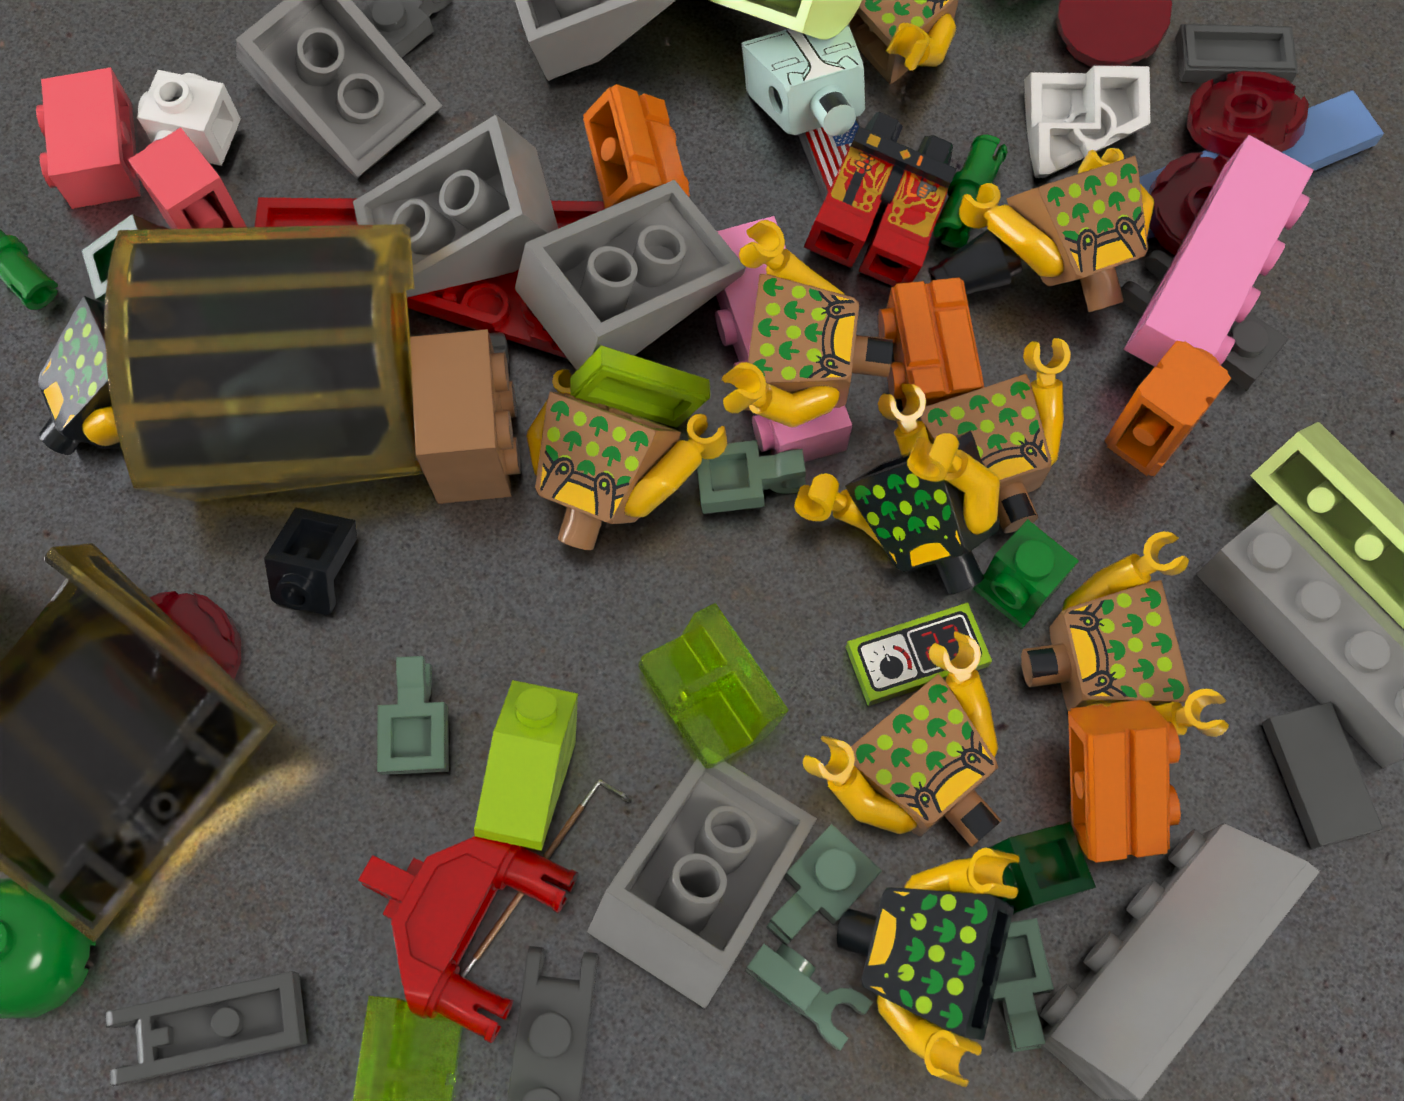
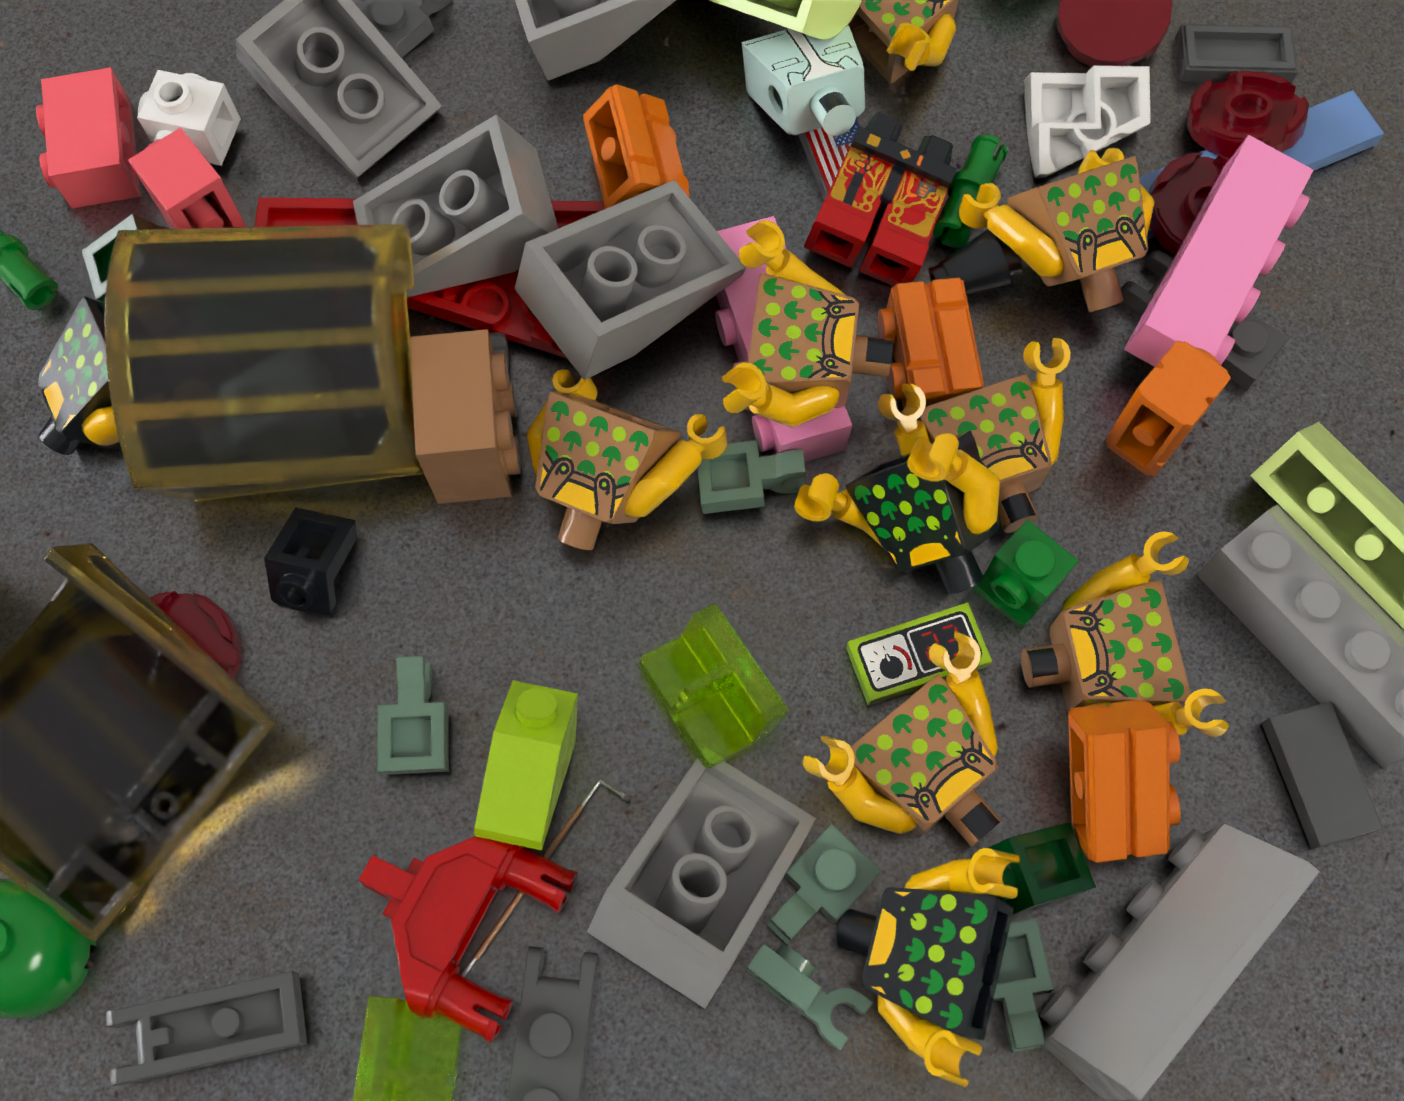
(639, 386): lime tile -> none

